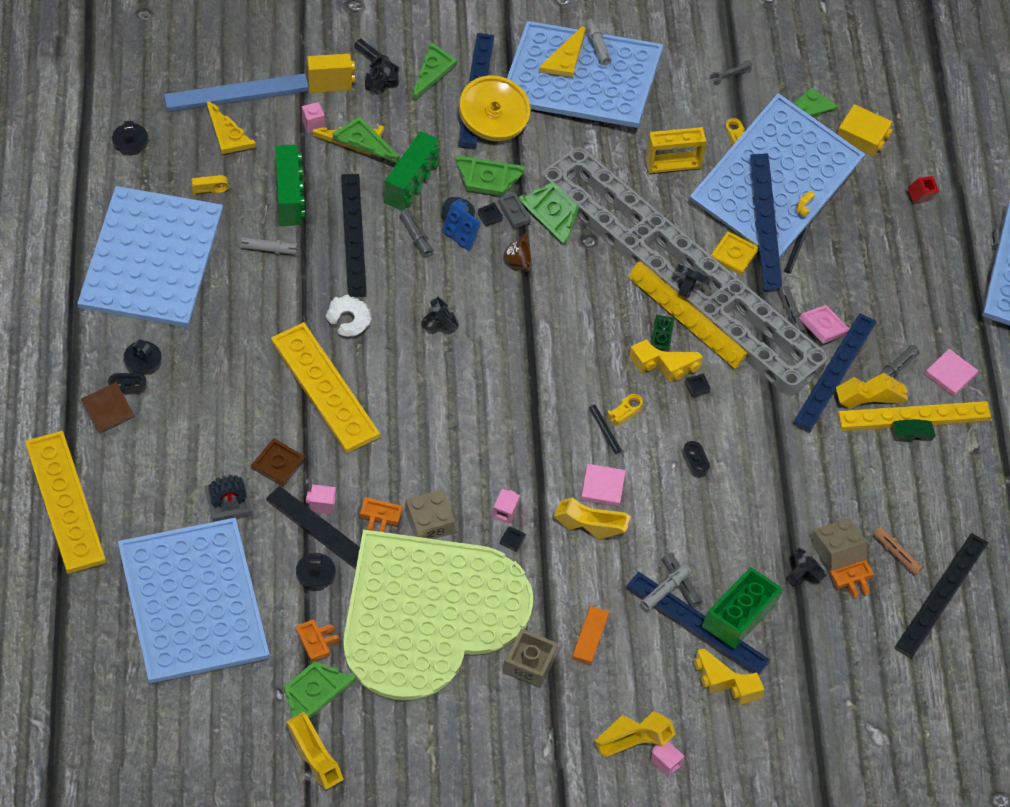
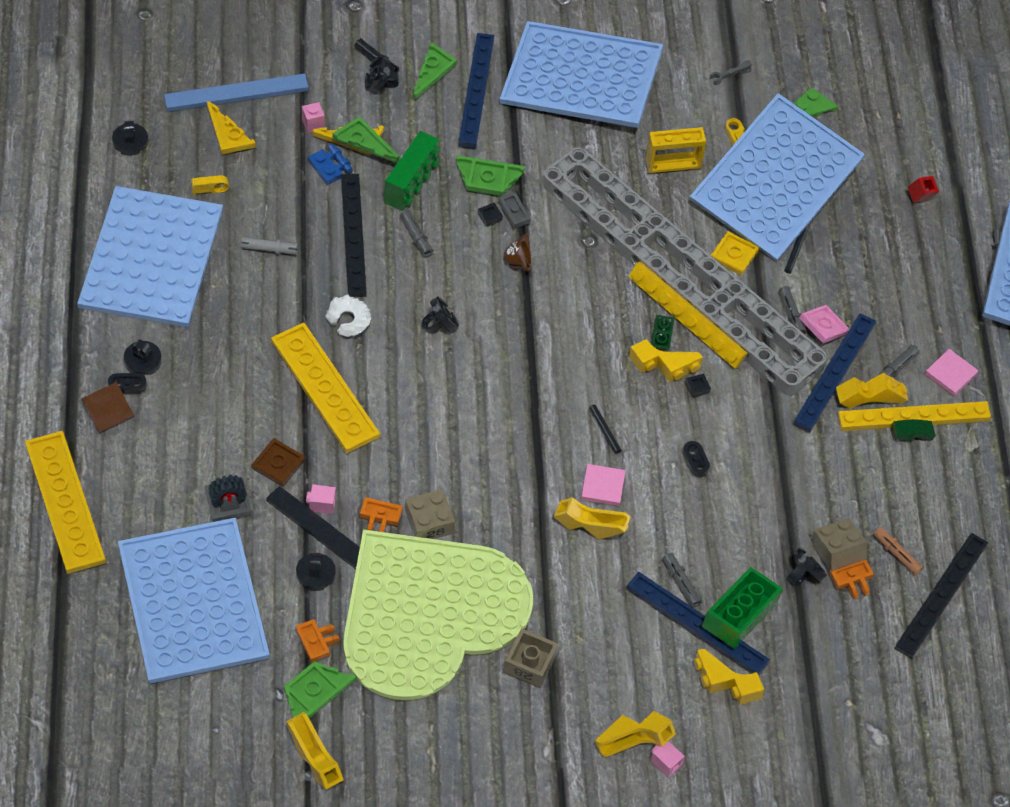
(289, 185): green brick -> none
(325, 167): none -> blue plate
(330, 73): yellow brick -> none
(460, 221): blue plate -> none
(494, 108): yellow dish -> none
(506, 506): bright pink brick -> none
(512, 539): black tile -> none
(552, 209): bright green wing -> none
(565, 58): yellow wing -> none
(590, 635): orange tile -> none
(595, 36): light grey pin -> none
(625, 411): yellow piece -> none
(672, 581): light grey pin -> none
(690, 279): black tile -> none
(766, 222): dark blue plate -> none
(803, 201): yellow arm -> none
(865, 130): yellow brick -> none

